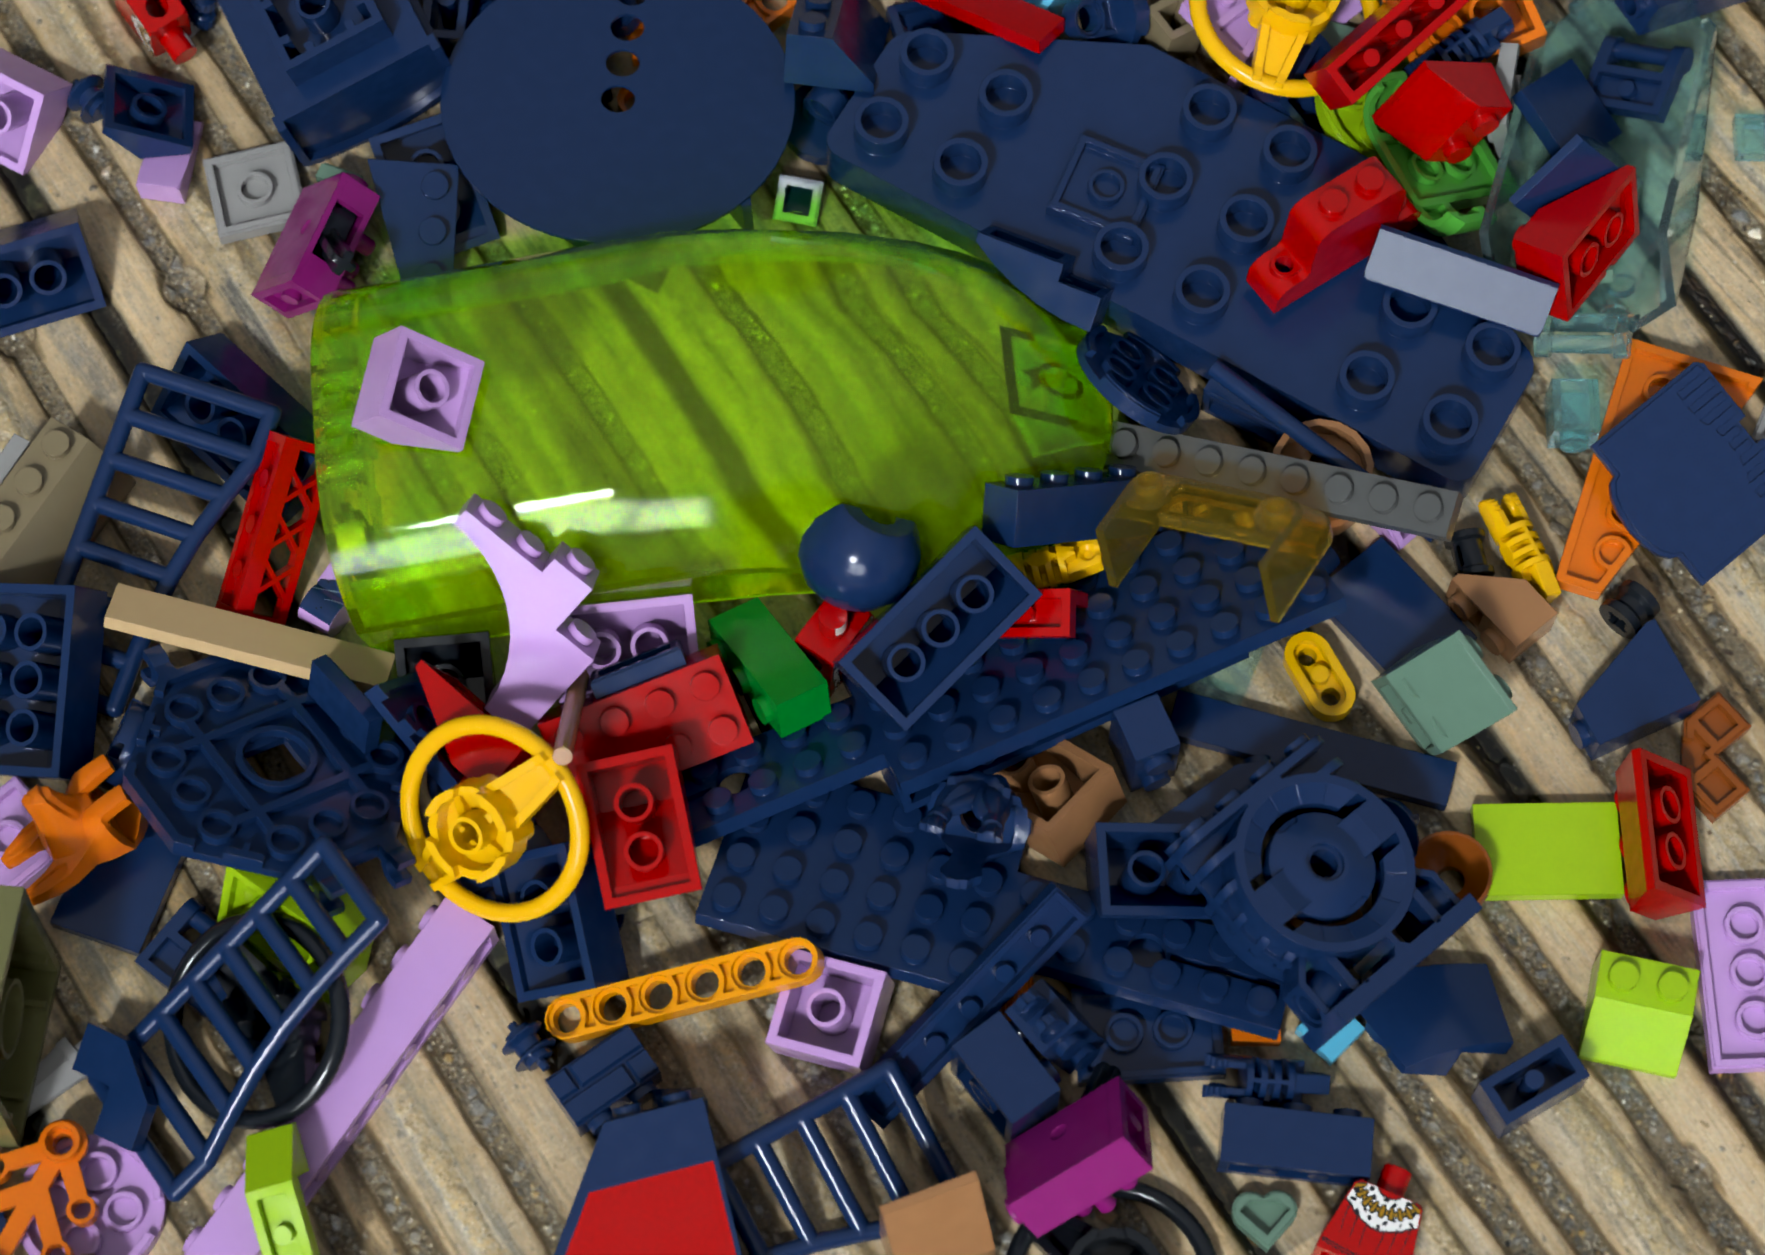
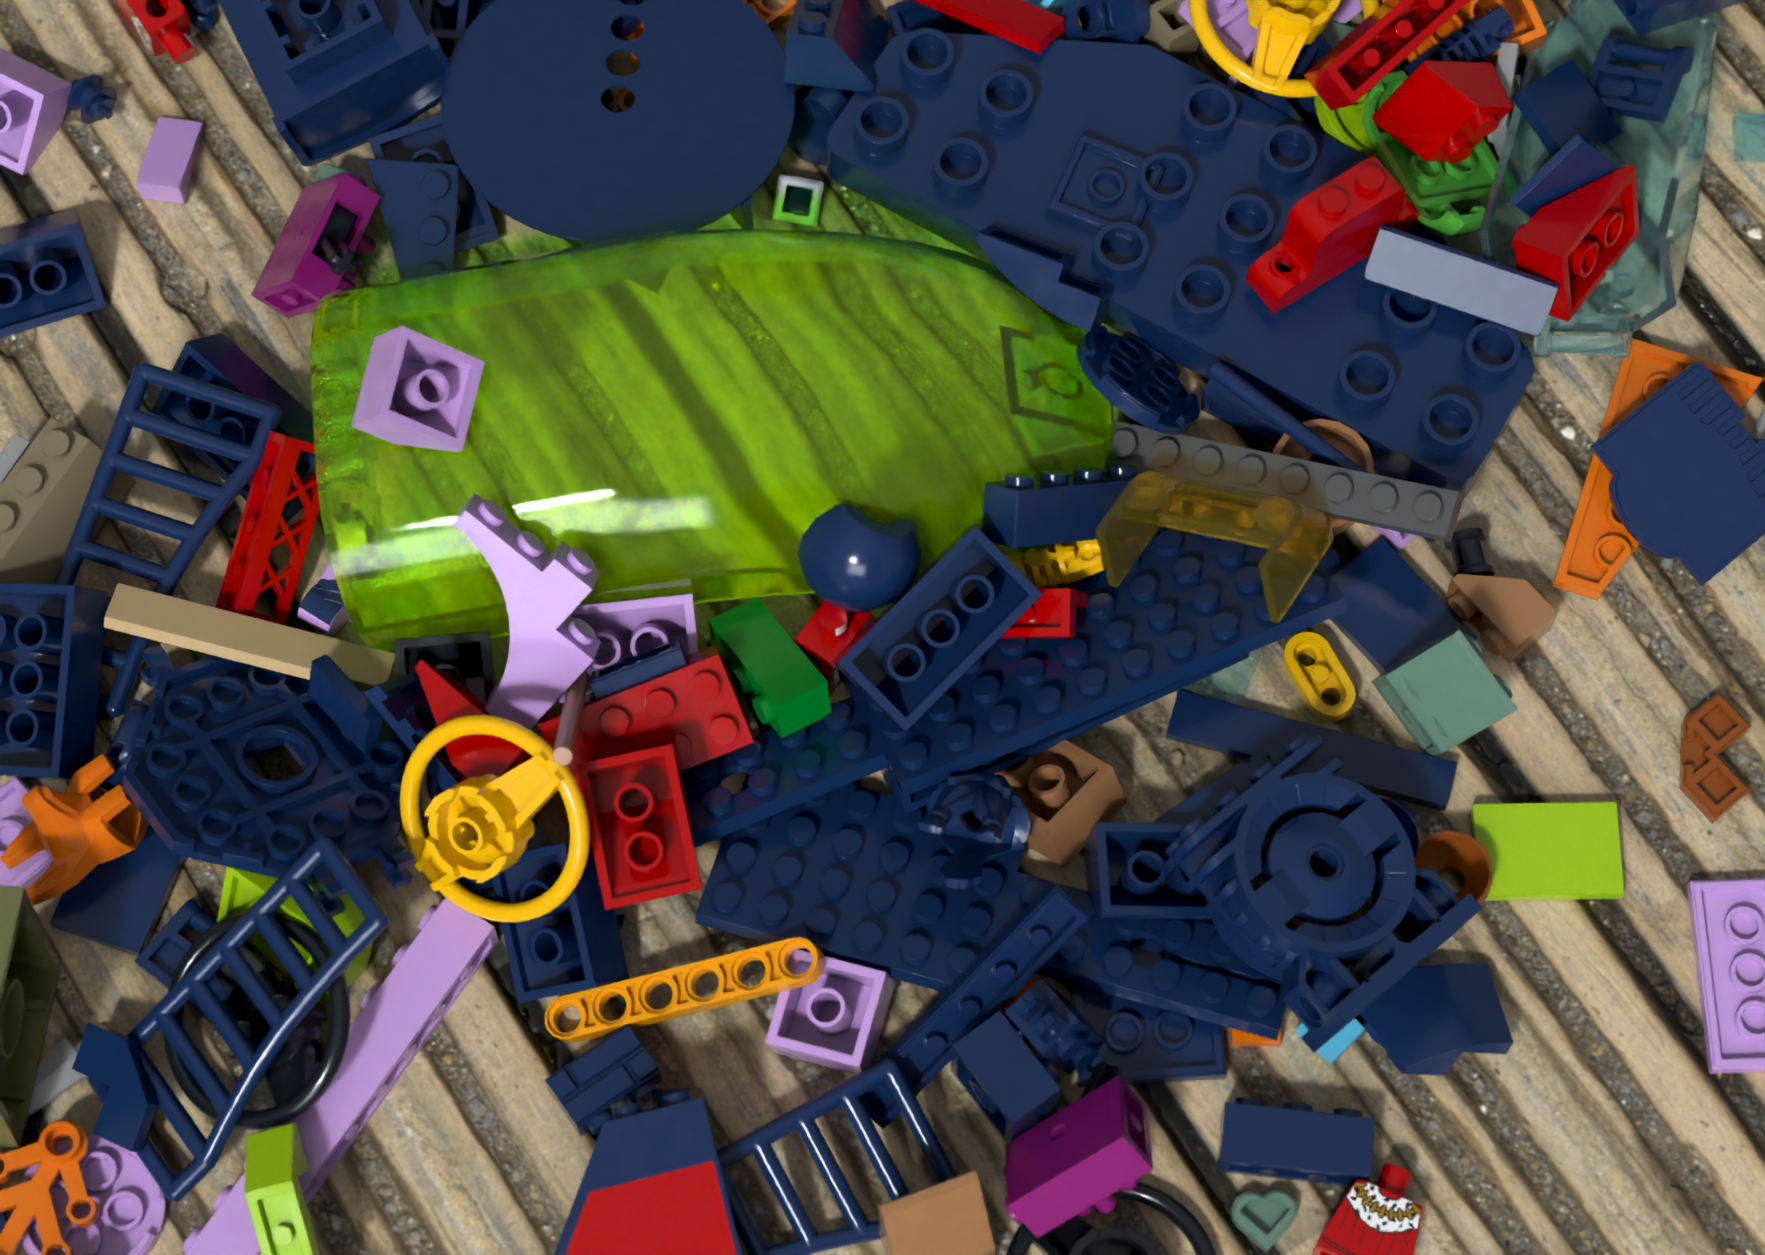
(148, 113): dark blue slope -> none
(252, 190): light grey tile -> none
(529, 1046): dark blue wheel -> none
(1144, 743): dark blue brick -> none
(1265, 1079): dark blue hinge -> none
(1519, 544): yellow hinge -> none
(1530, 1086): dark blue brick -> none
(1572, 414): clear light blue brick -> none
(1629, 608): black wheel -> none
(1633, 696): dark blue slope -> none
(1638, 1013): lime slope -> none
(1658, 836): red slope -> none

